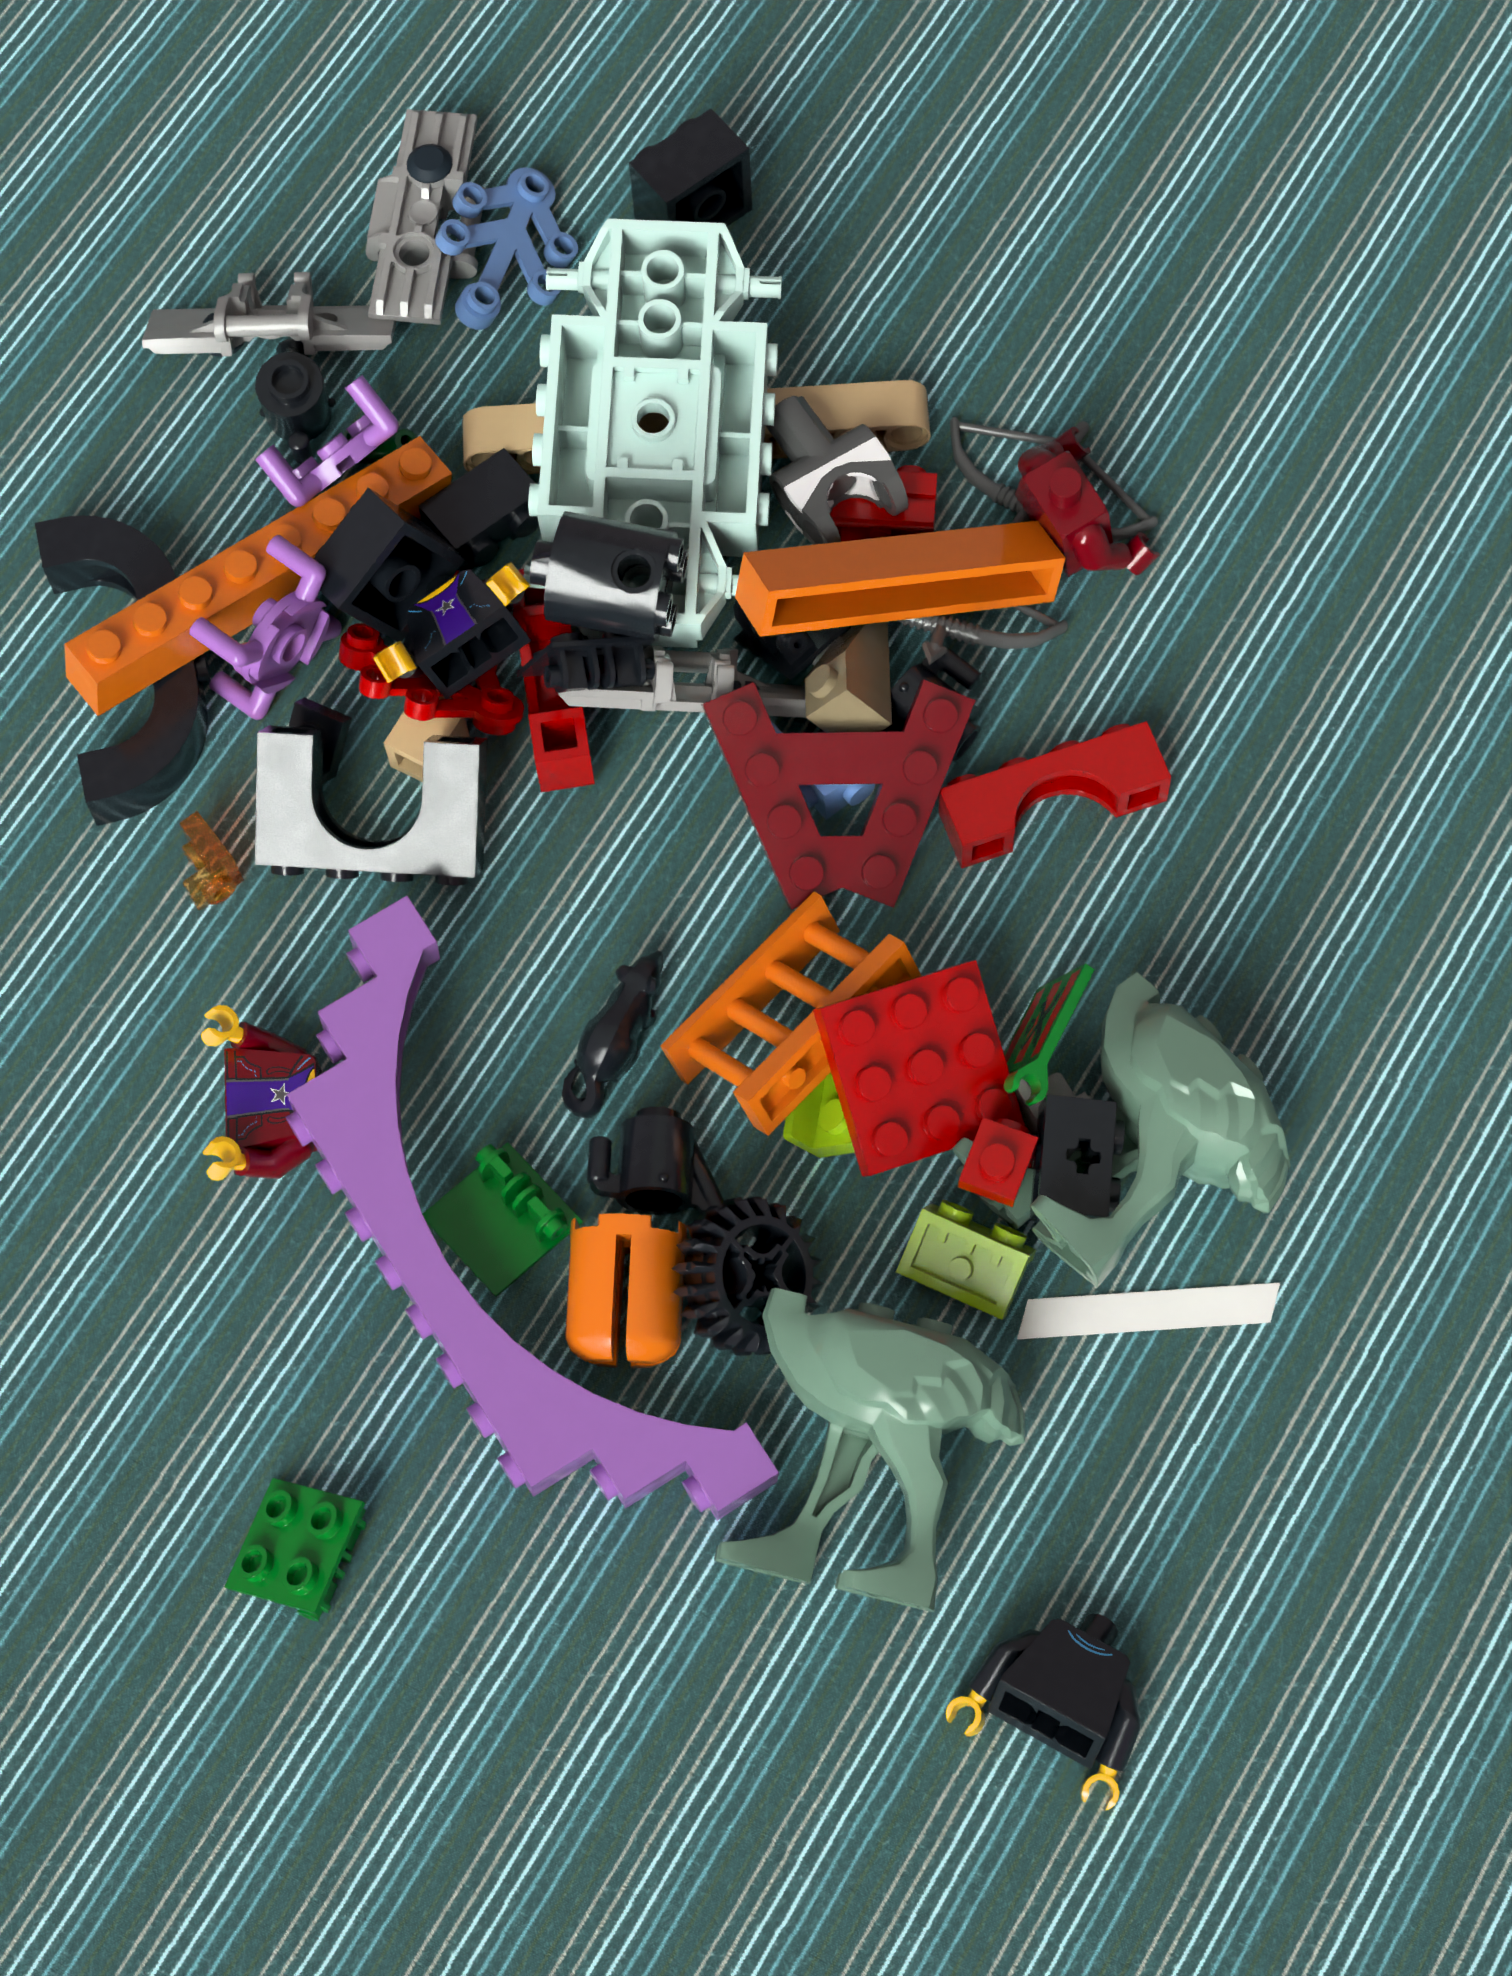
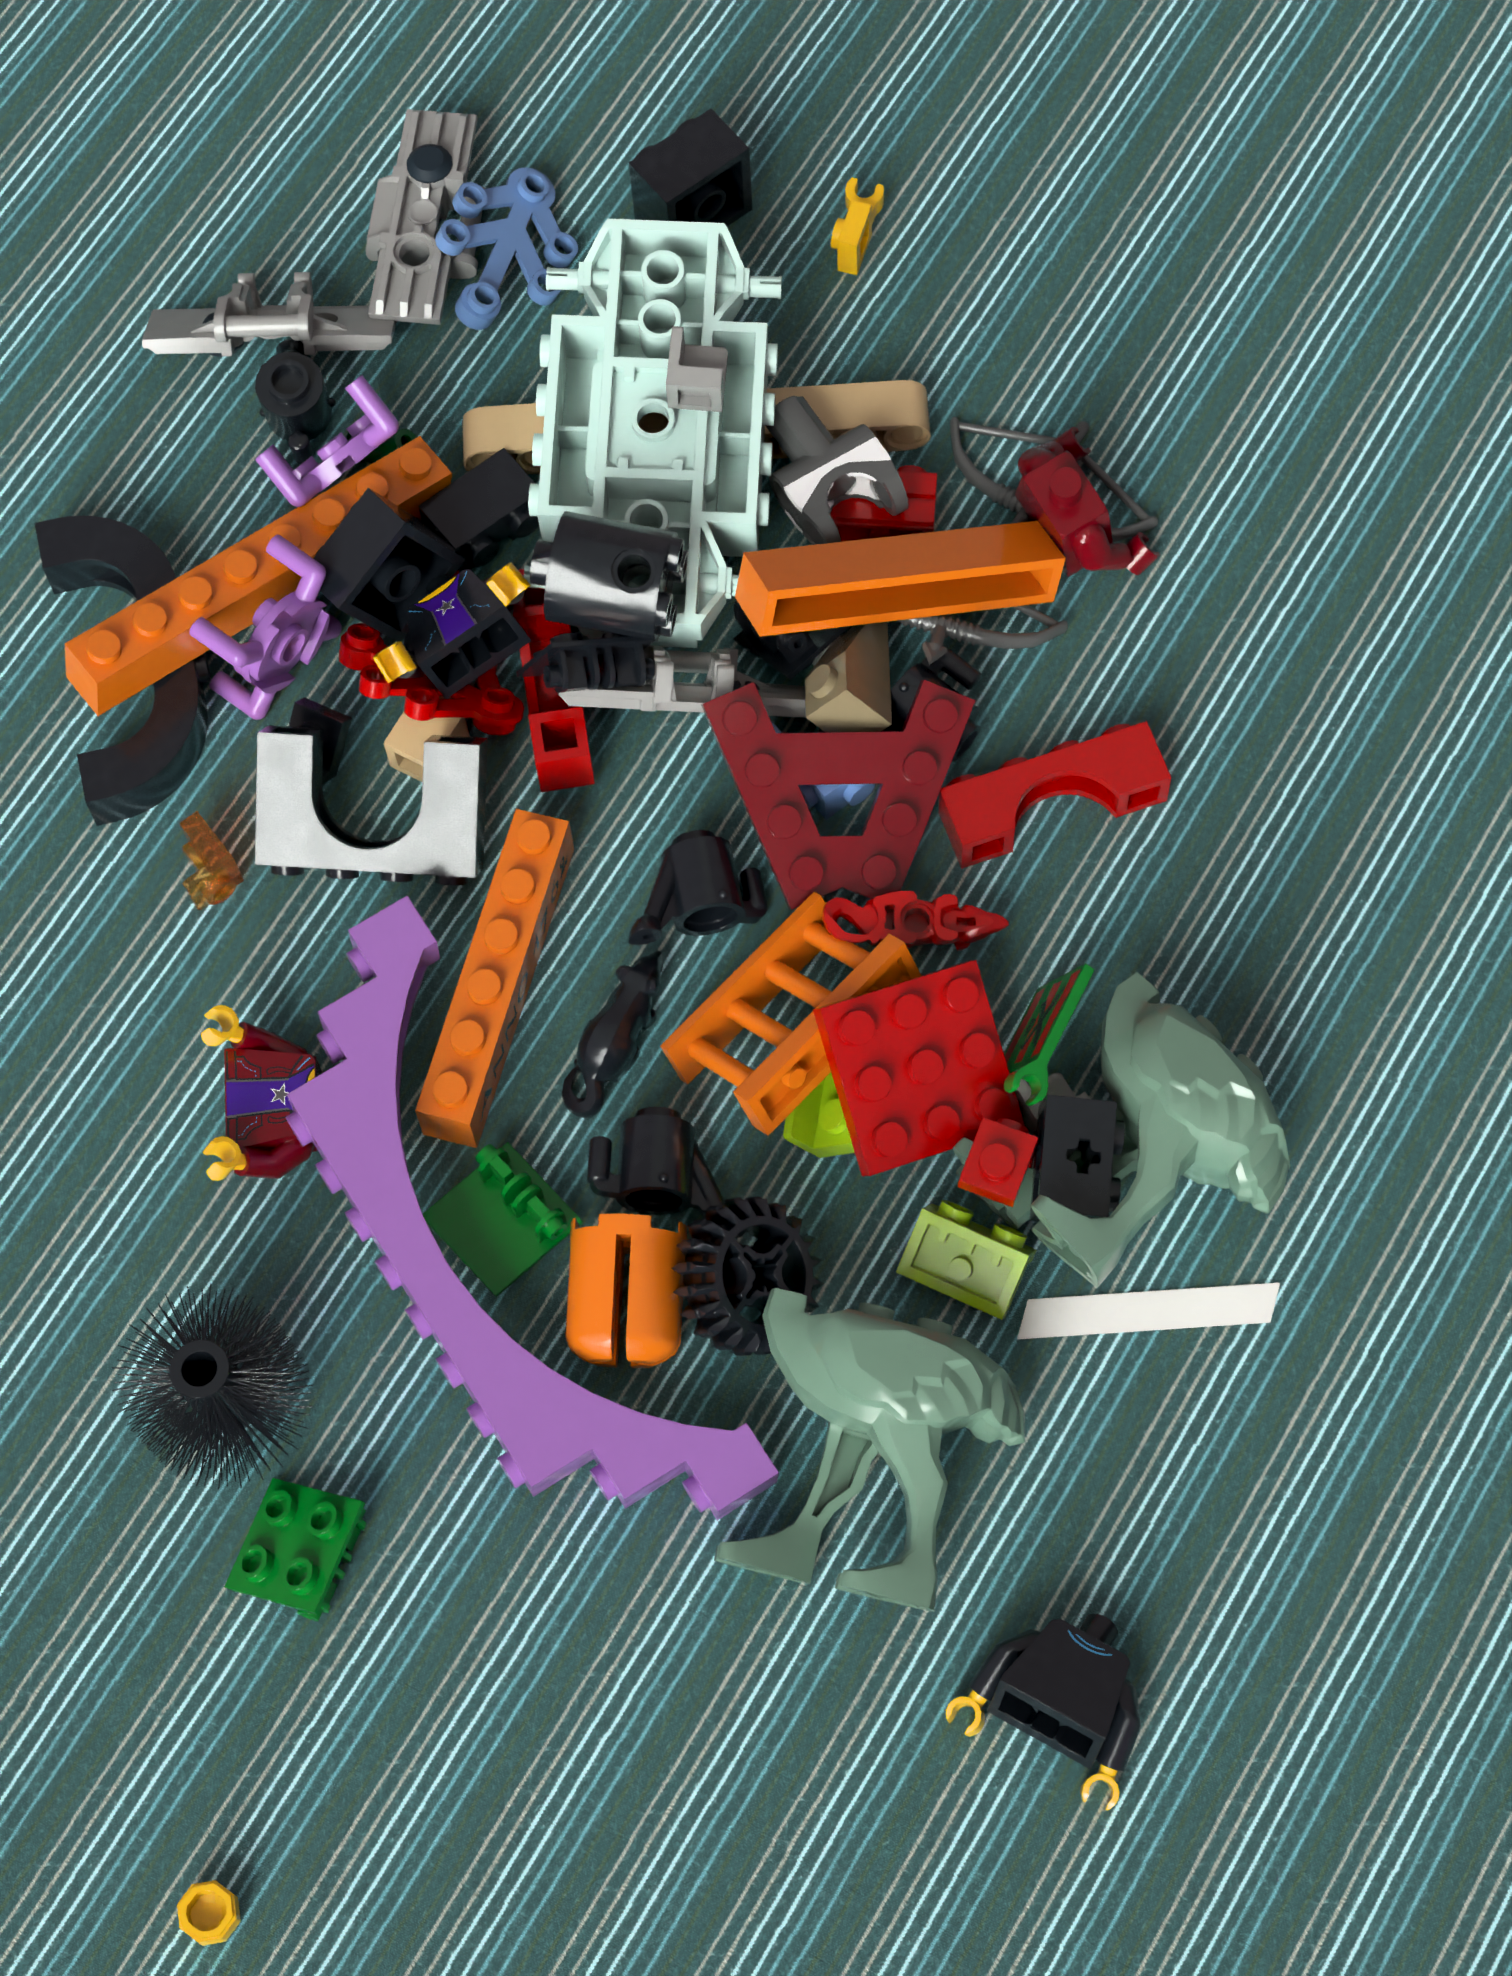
(208, 1912): none -> yellow tile
(214, 1387): none -> black piece
(495, 979): none -> orange brick
(695, 375): none -> light grey panel
(700, 890): none -> black piece
(854, 232): none -> yellow plate
(912, 920): none -> red animal

